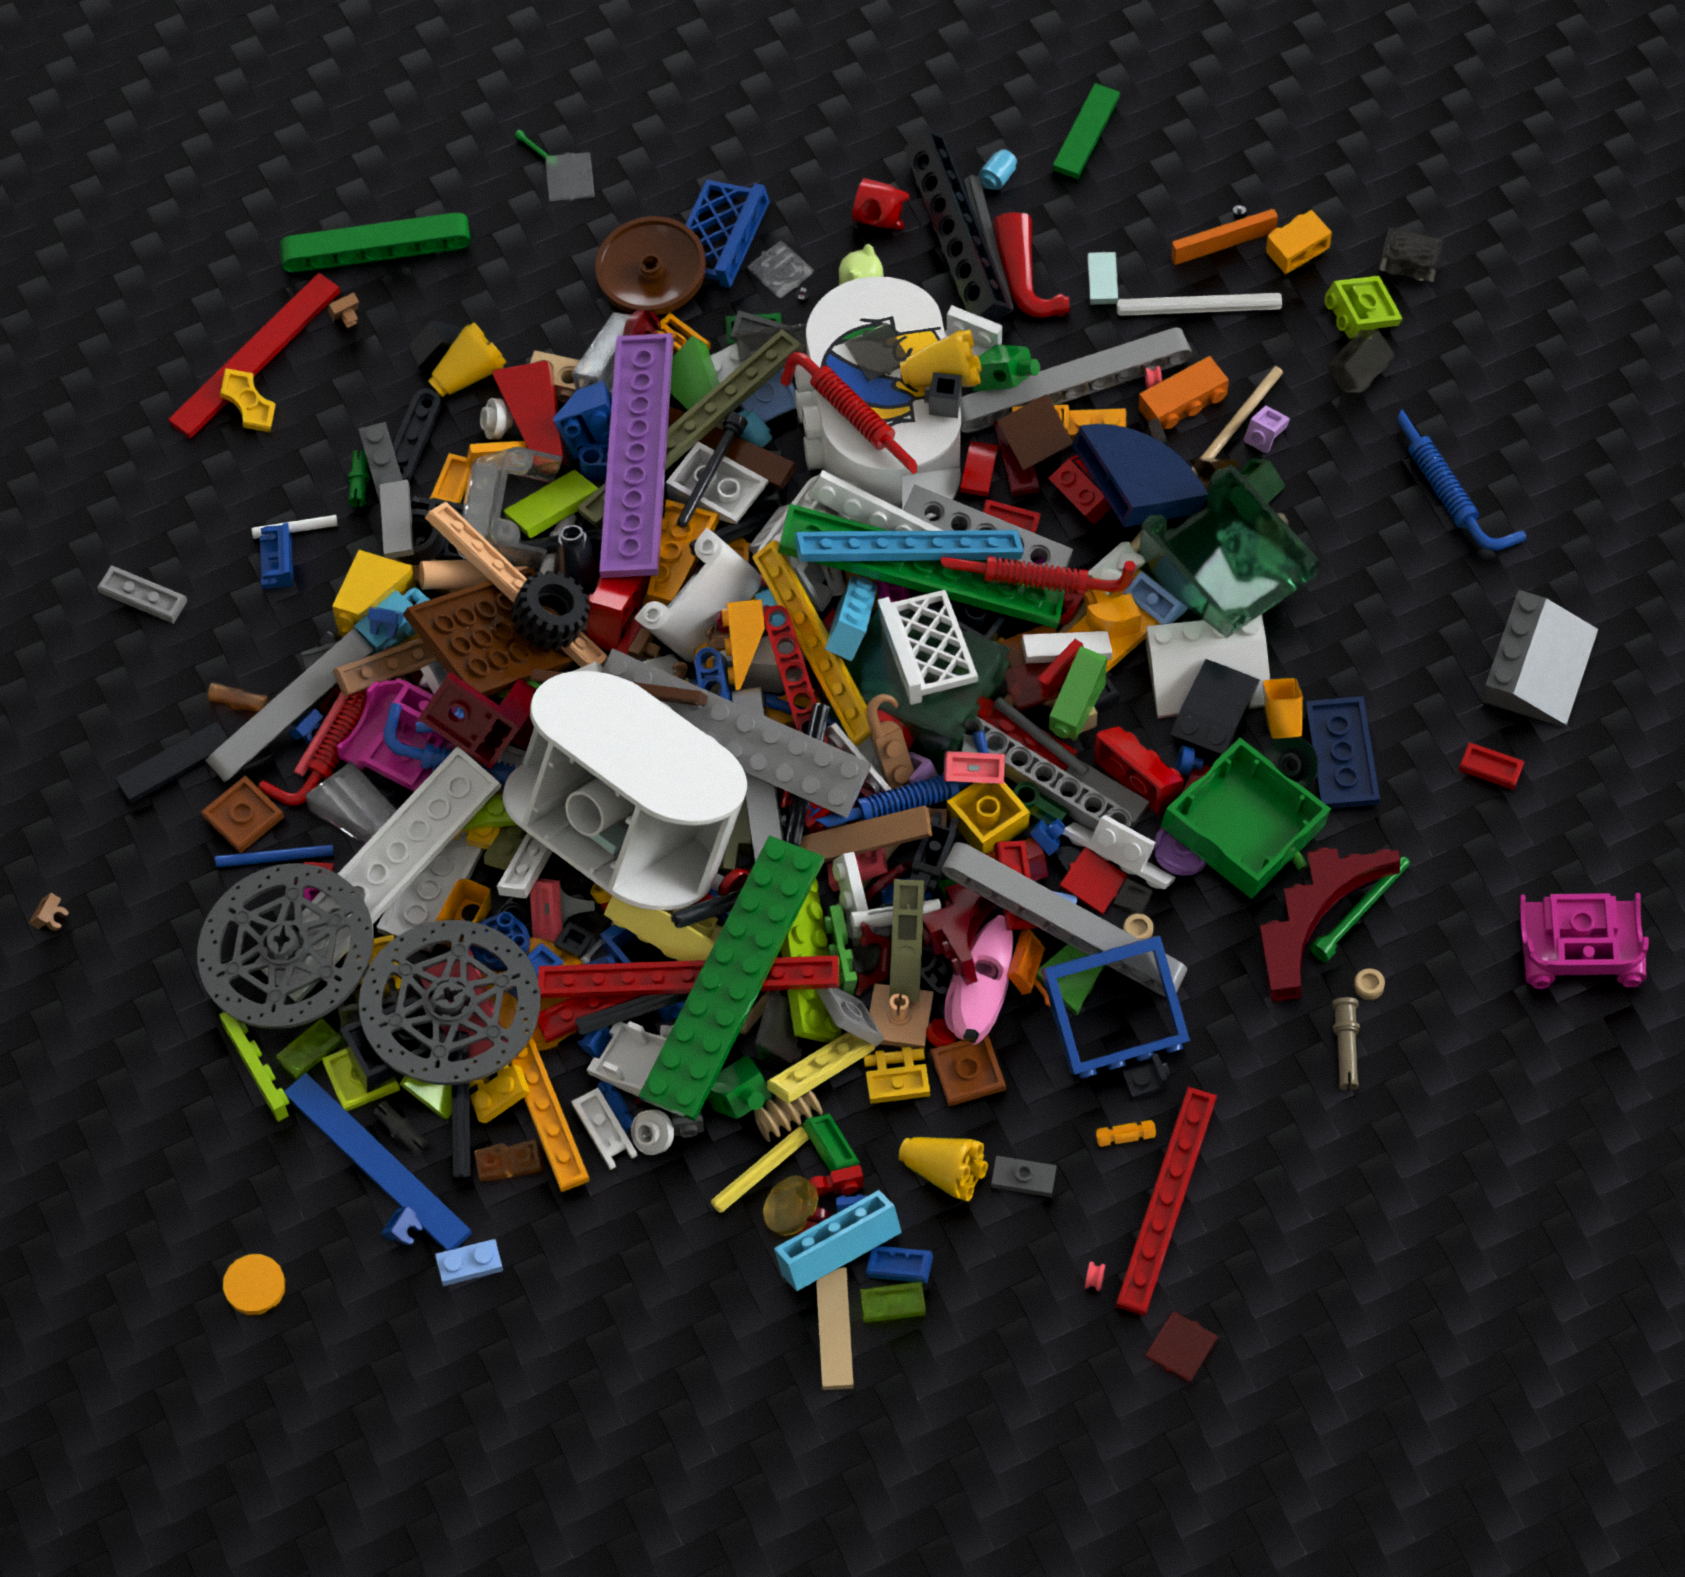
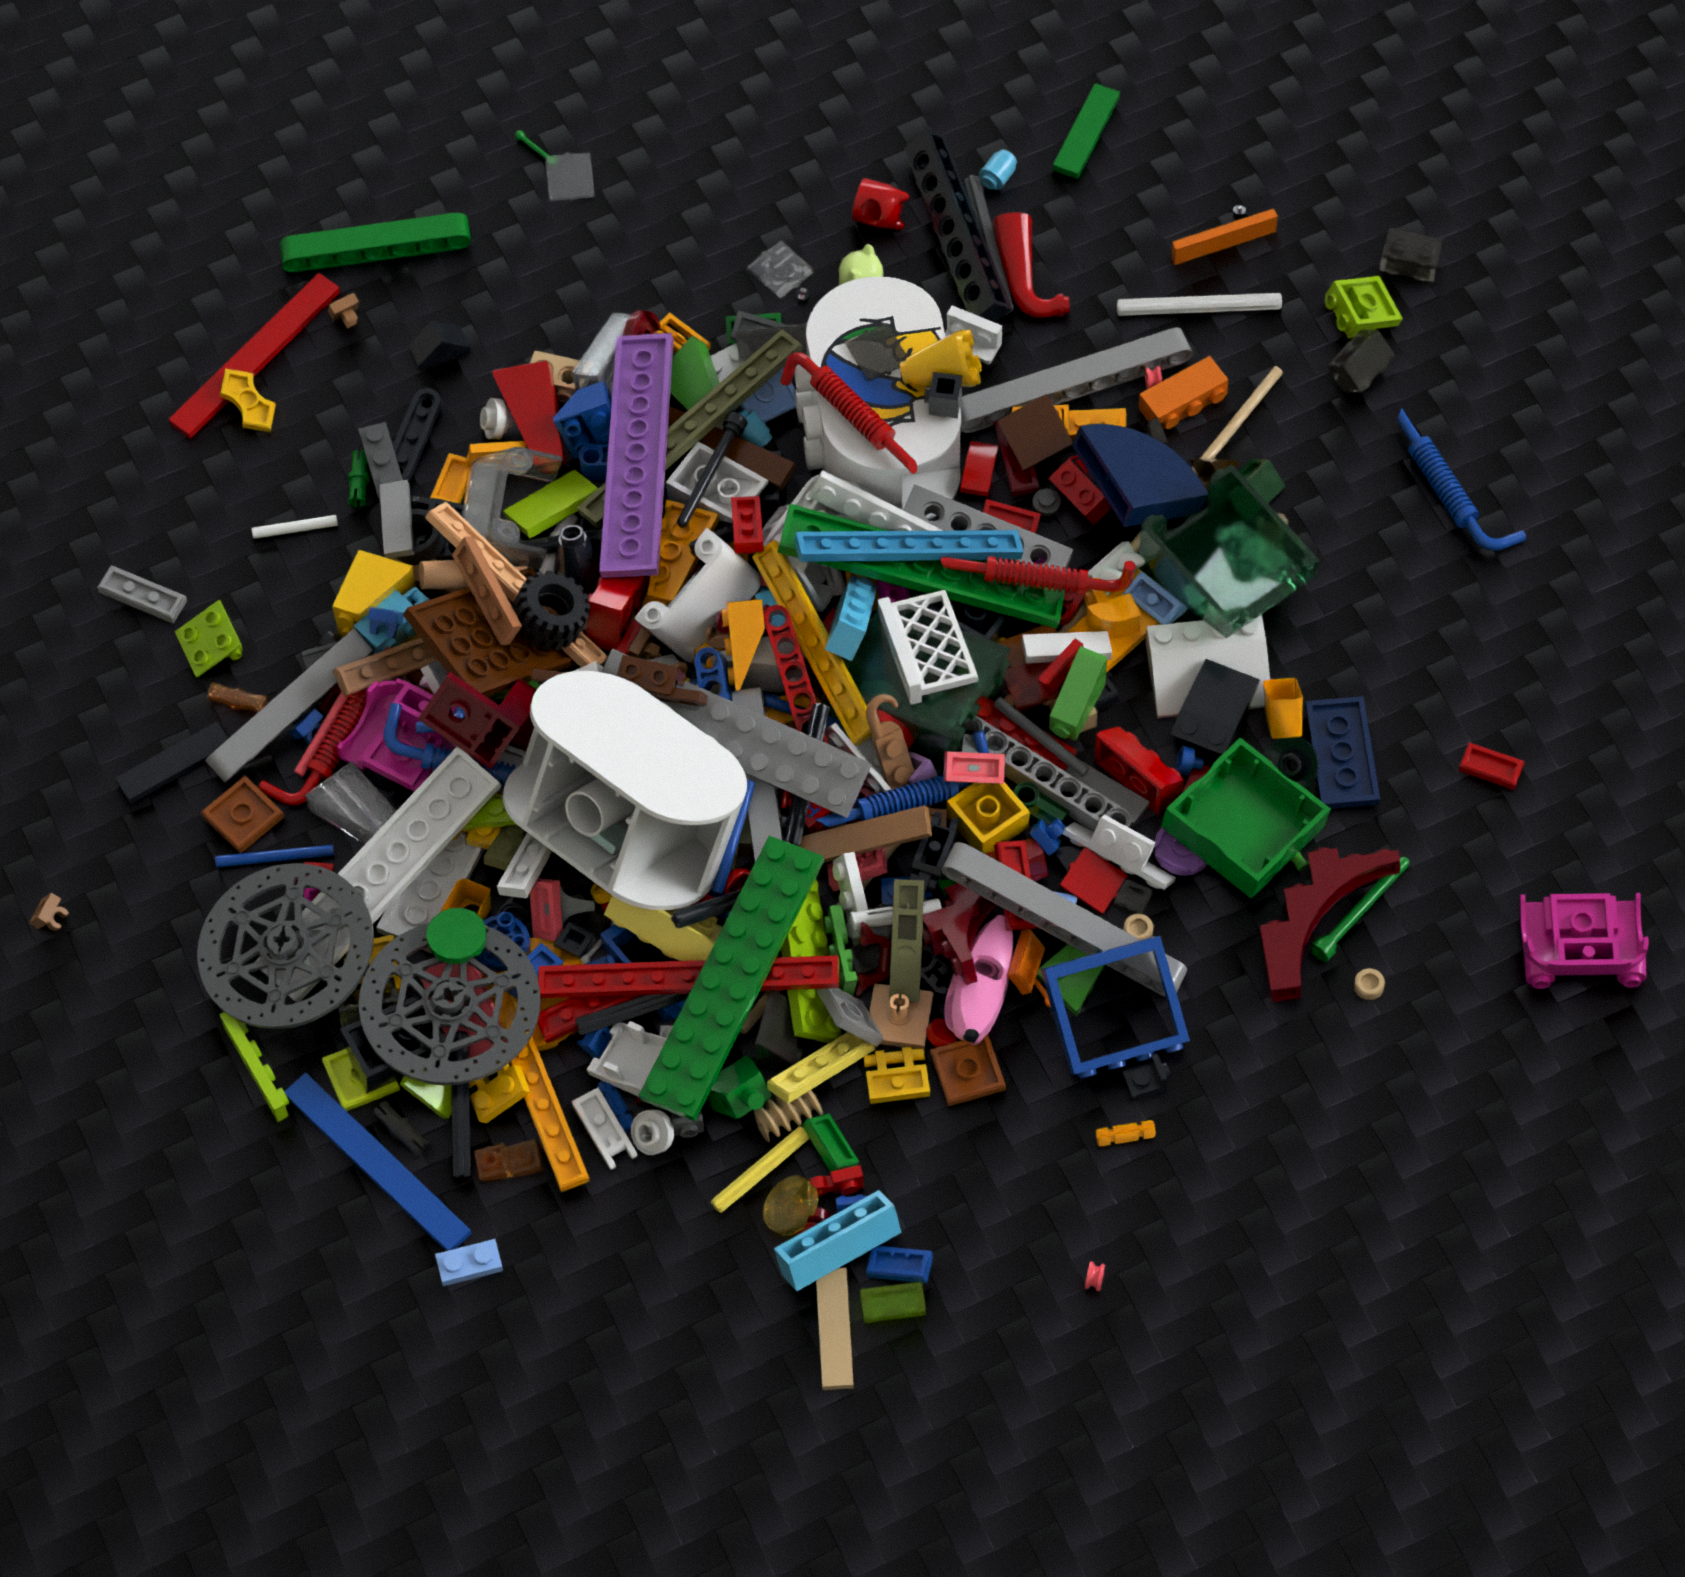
(209, 639): none -> lime hinge
(254, 1284): light orange tile -> none
(276, 557): blue hinge -> none
(309, 1048): clear neon green plate -> none
(399, 1223): blue tile -> none
(456, 935): none -> green tile
(466, 362): yellow cone -> none
(486, 590): none -> nougat plate
(650, 265): reddish brown dish -> none
(651, 675): none -> reddish brown bracket
(724, 868): none -> blue bar
(740, 232): blue fence -> none
(747, 524): none -> red plate
(887, 879): dark red helmet -> none
(946, 1162): yellow cone -> none
(1005, 367): green torso -> none
(1023, 1176): dark grey plate -> none
(1046, 502): none -> dark grey plate
(1102, 278): light aqua tile -> none
(1166, 1201): red tile -> none
(1181, 1346): clear red piece -> none
(1264, 428): lavender bracket -> none
(1298, 241): light orange brick -> none
(1346, 1030): dark tan pin -> none
(1540, 660): slope -> none

